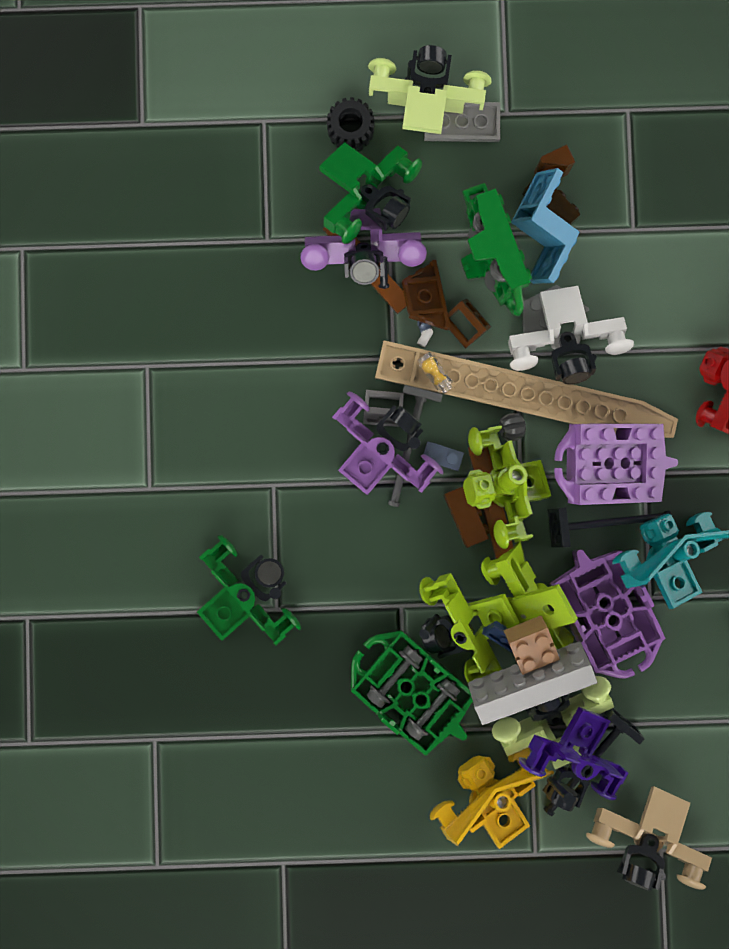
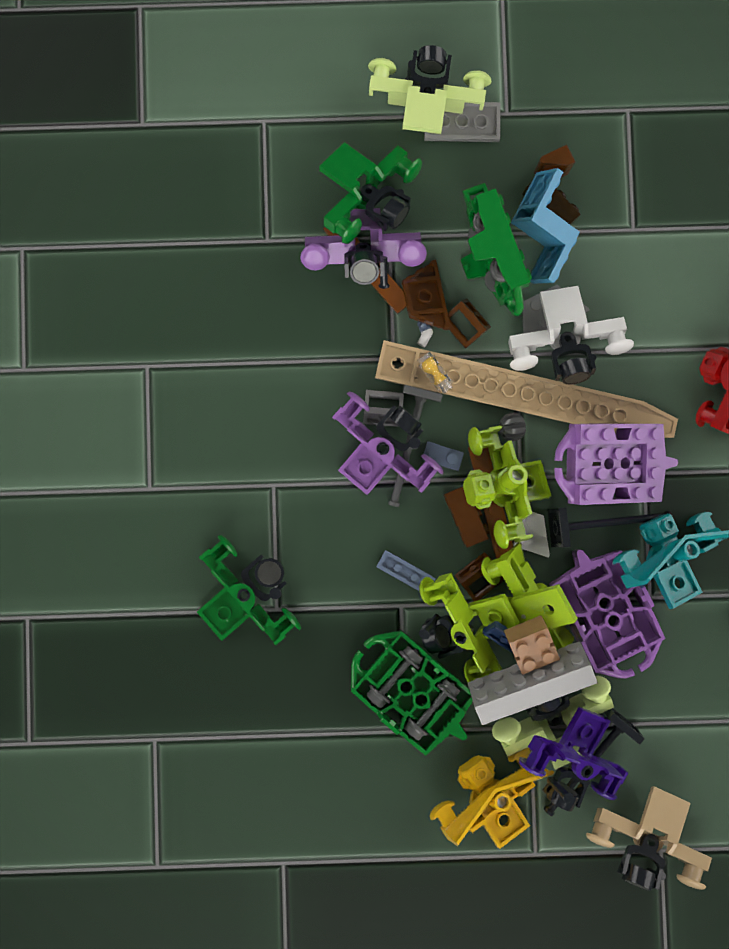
(346, 110): black tyre -> none
(402, 570): none -> sand blue plate
(471, 573): none -> reddish brown tile
(538, 543): none -> white wing

